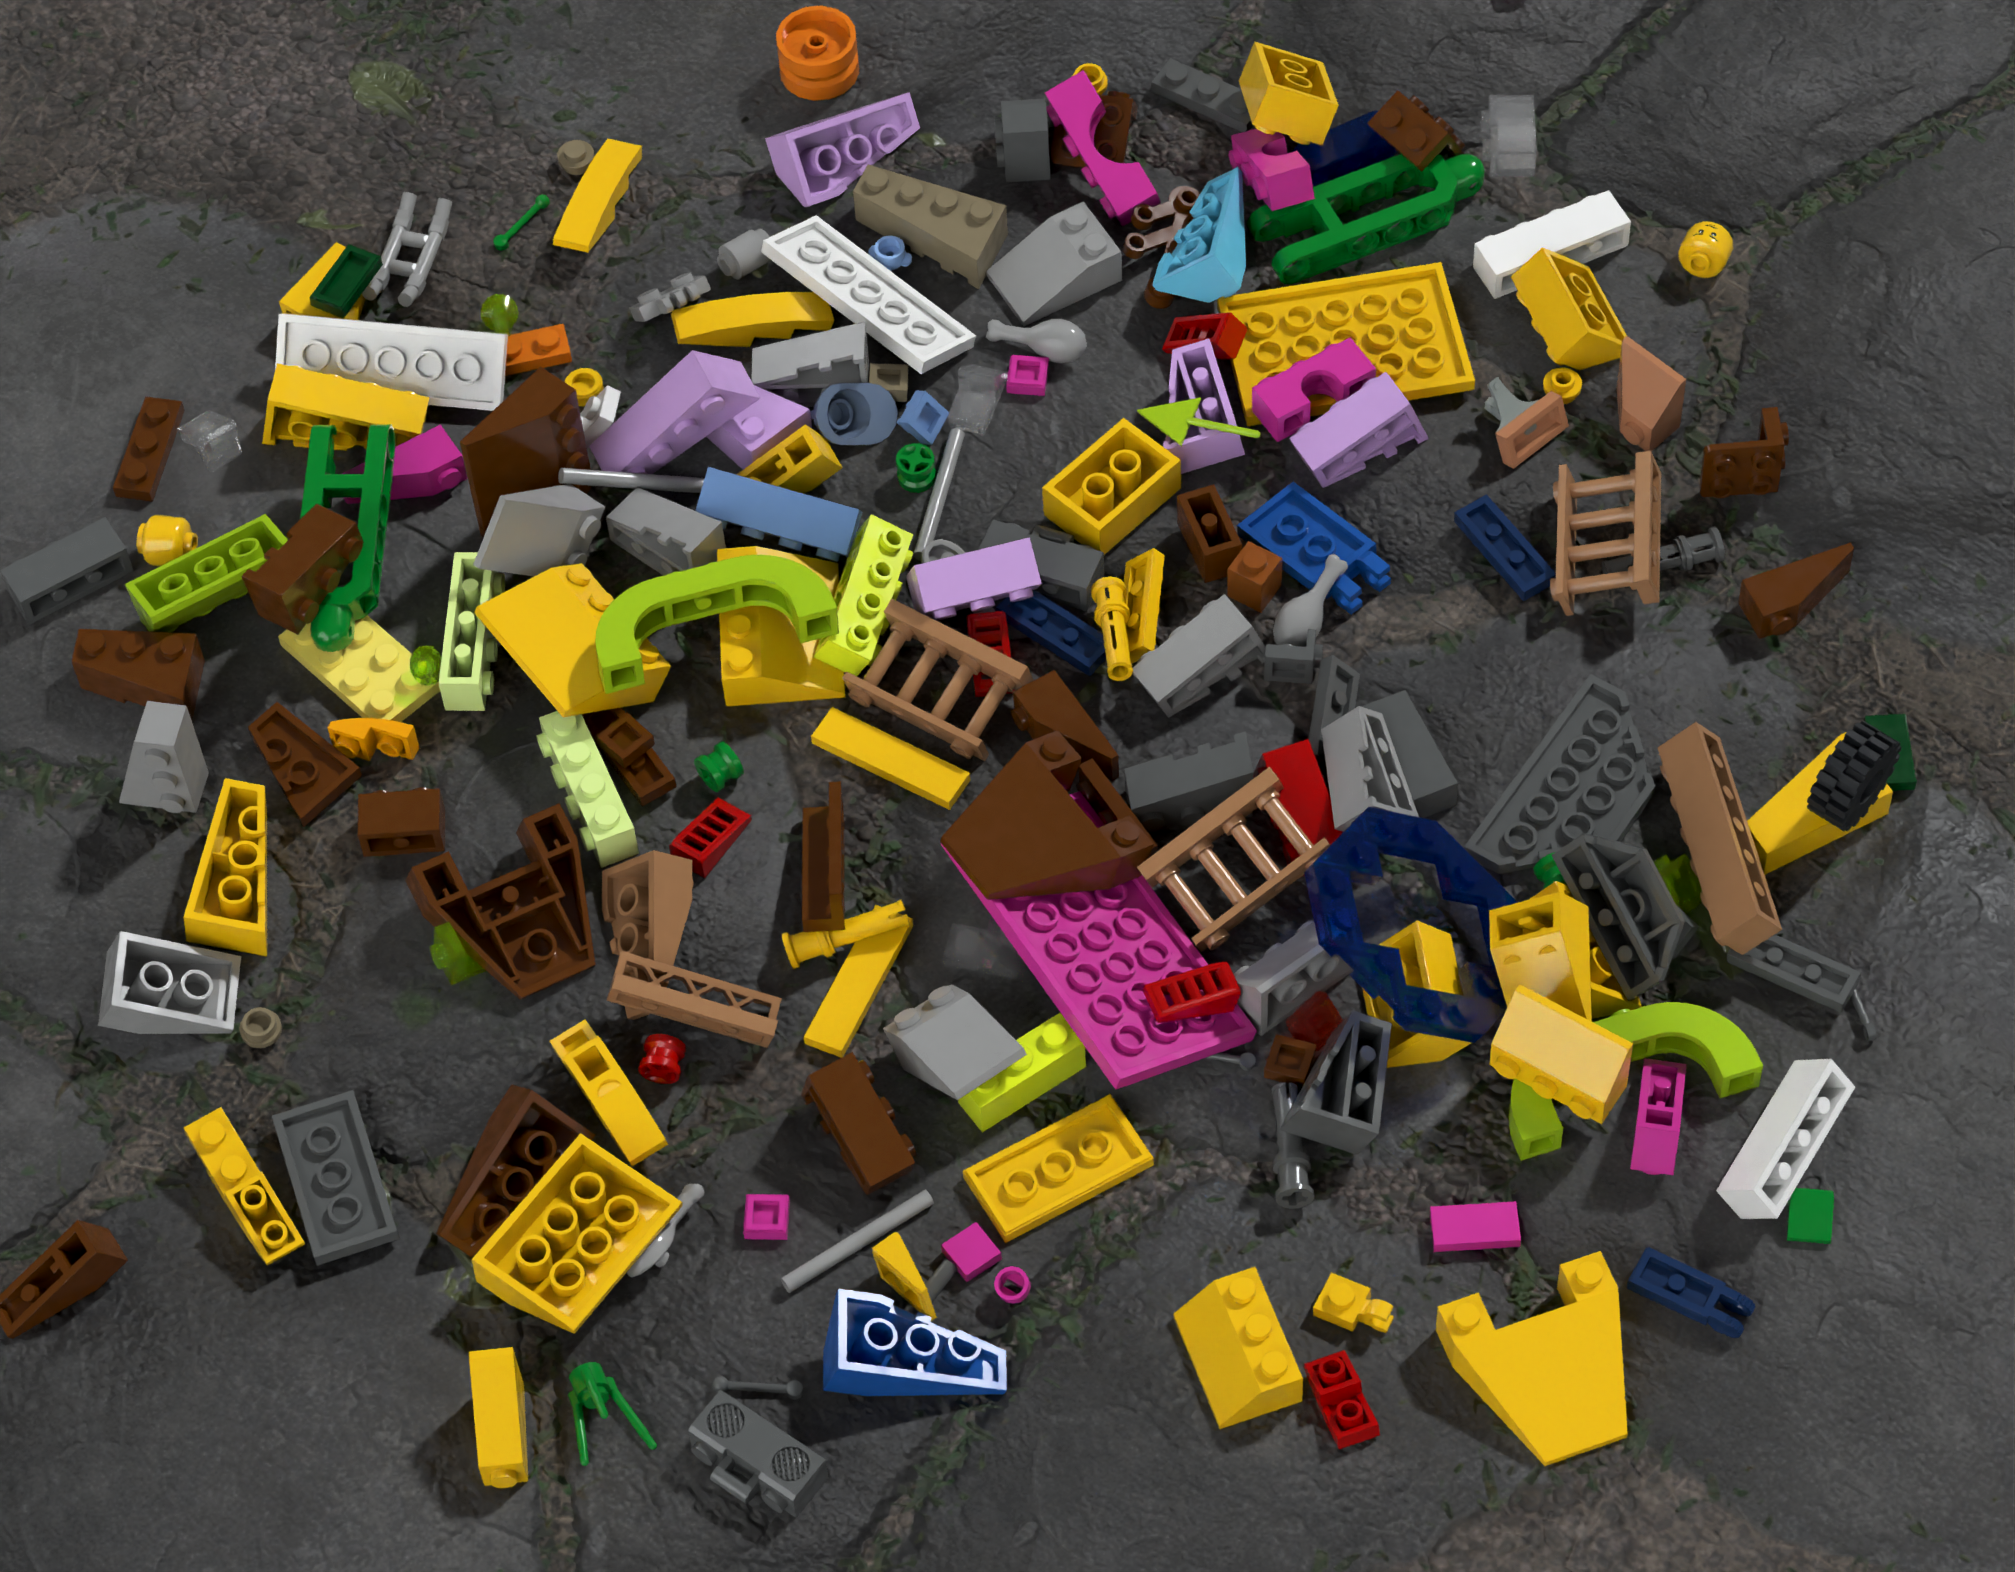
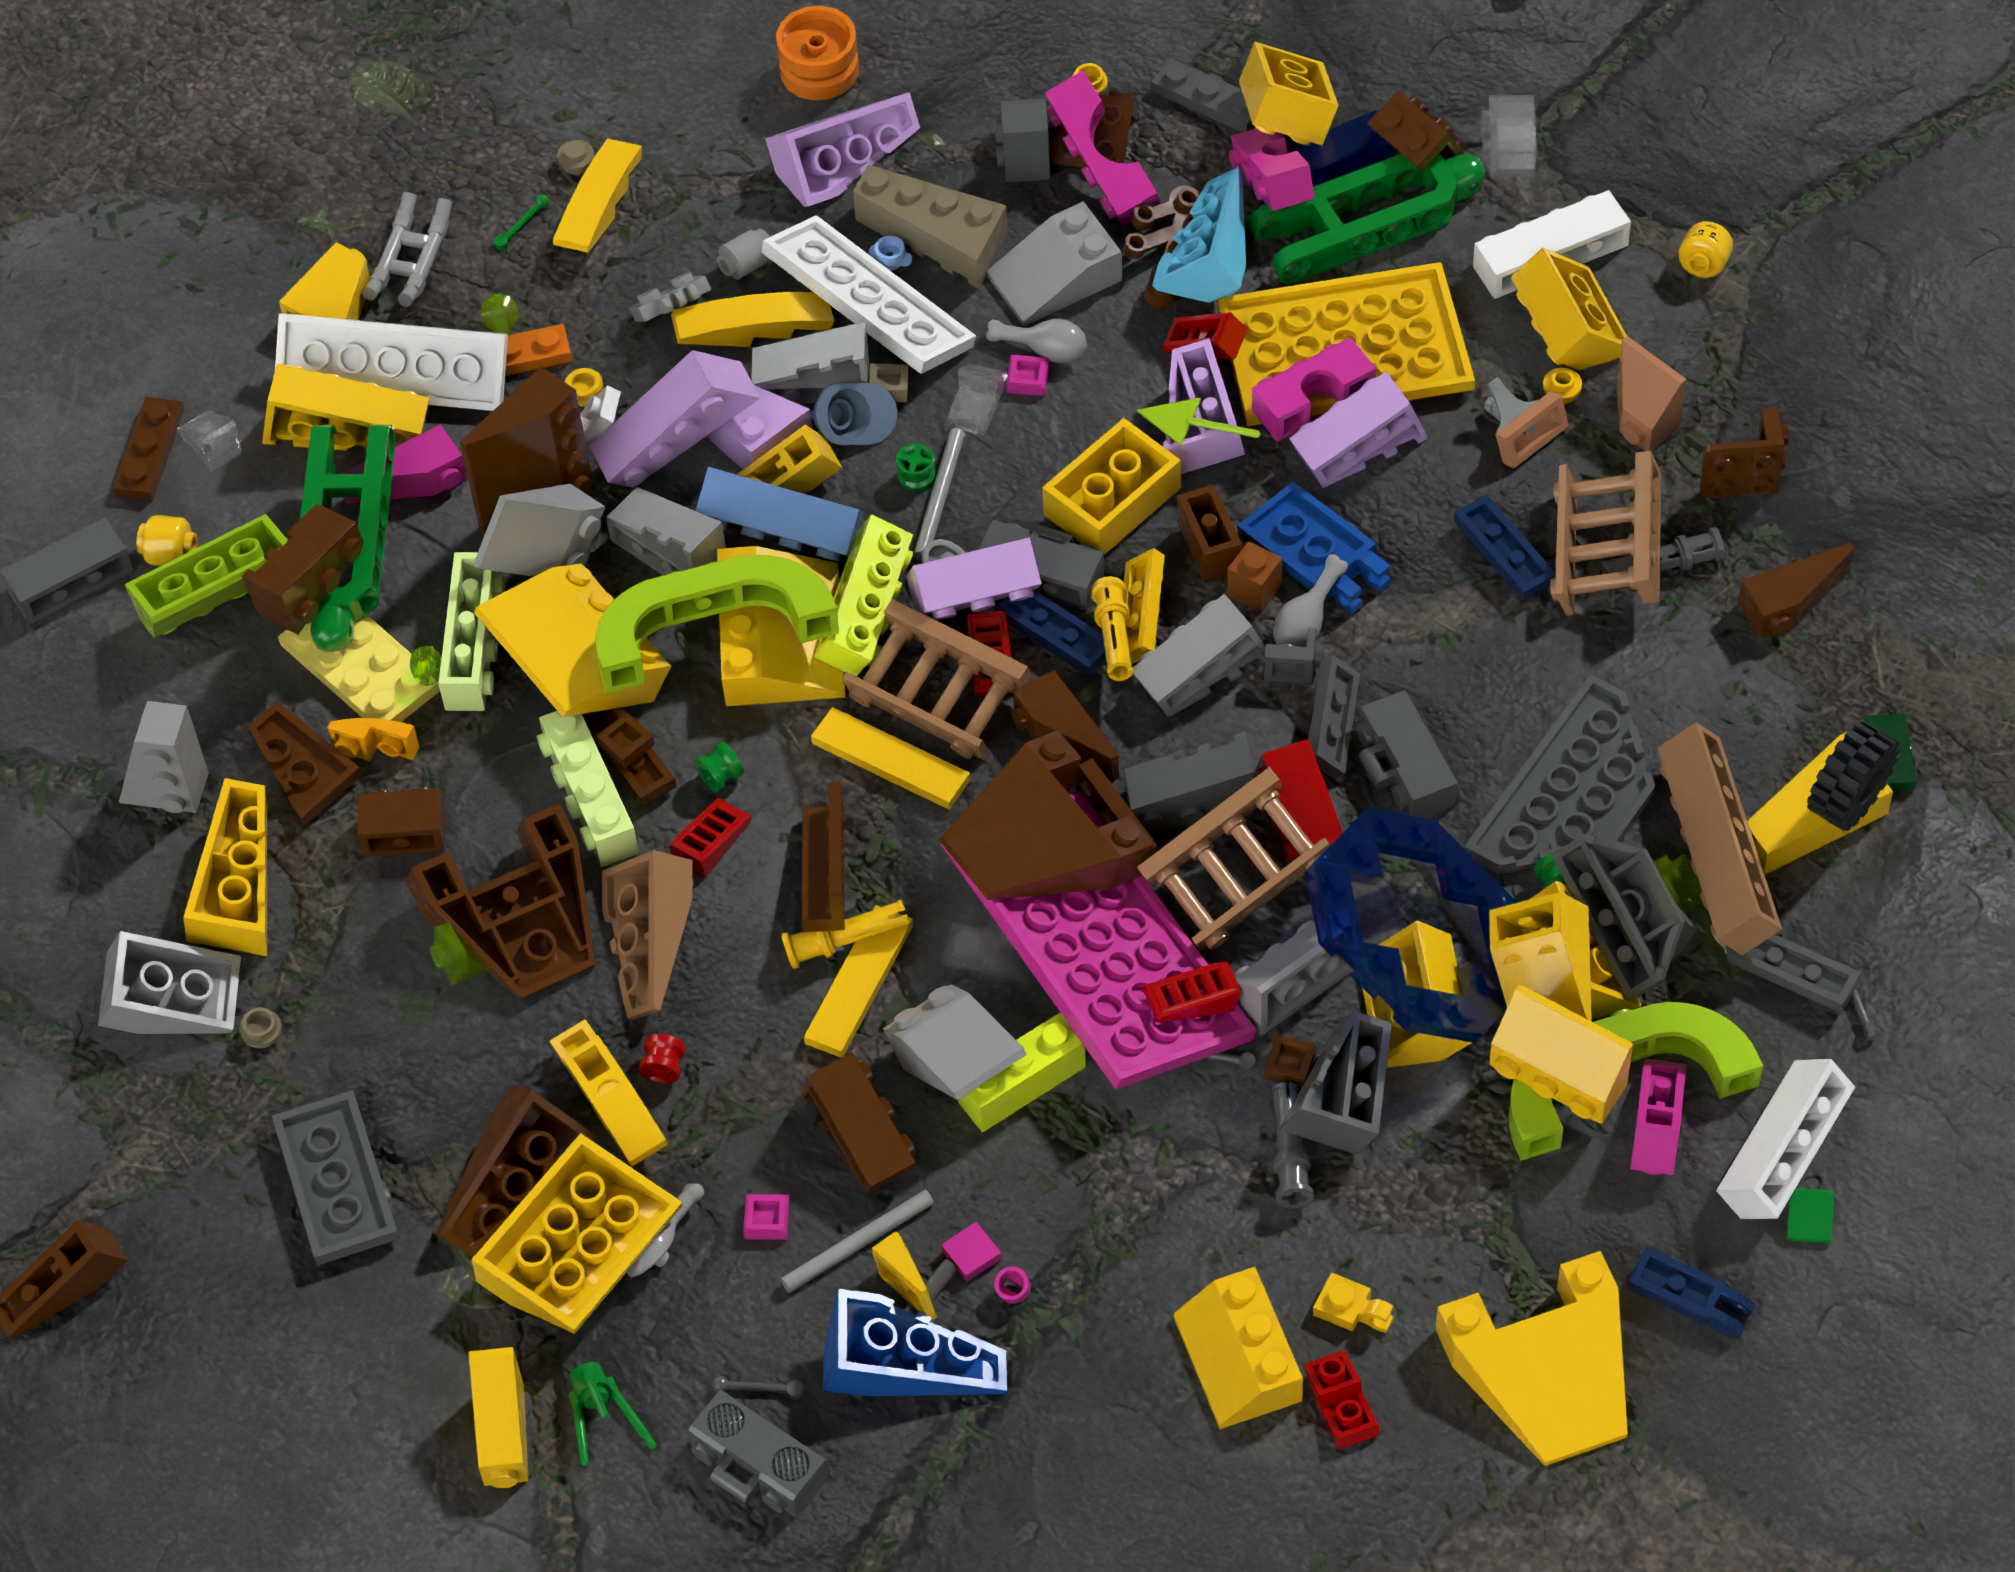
(140, 666): reddish brown wedge -> none
(243, 1187): yellow slope -> none
(346, 281): dark green tile -> none
(630, 480): light grey bar -> none
(690, 1007): medium nougat fence -> none
(923, 417): medium blue tile -> none
(1058, 1168): yellow tile -> none
(1314, 1020): clear red brick -> none
(1363, 768): light grey wedge -> none
(1475, 1226): dark pink tile -> none

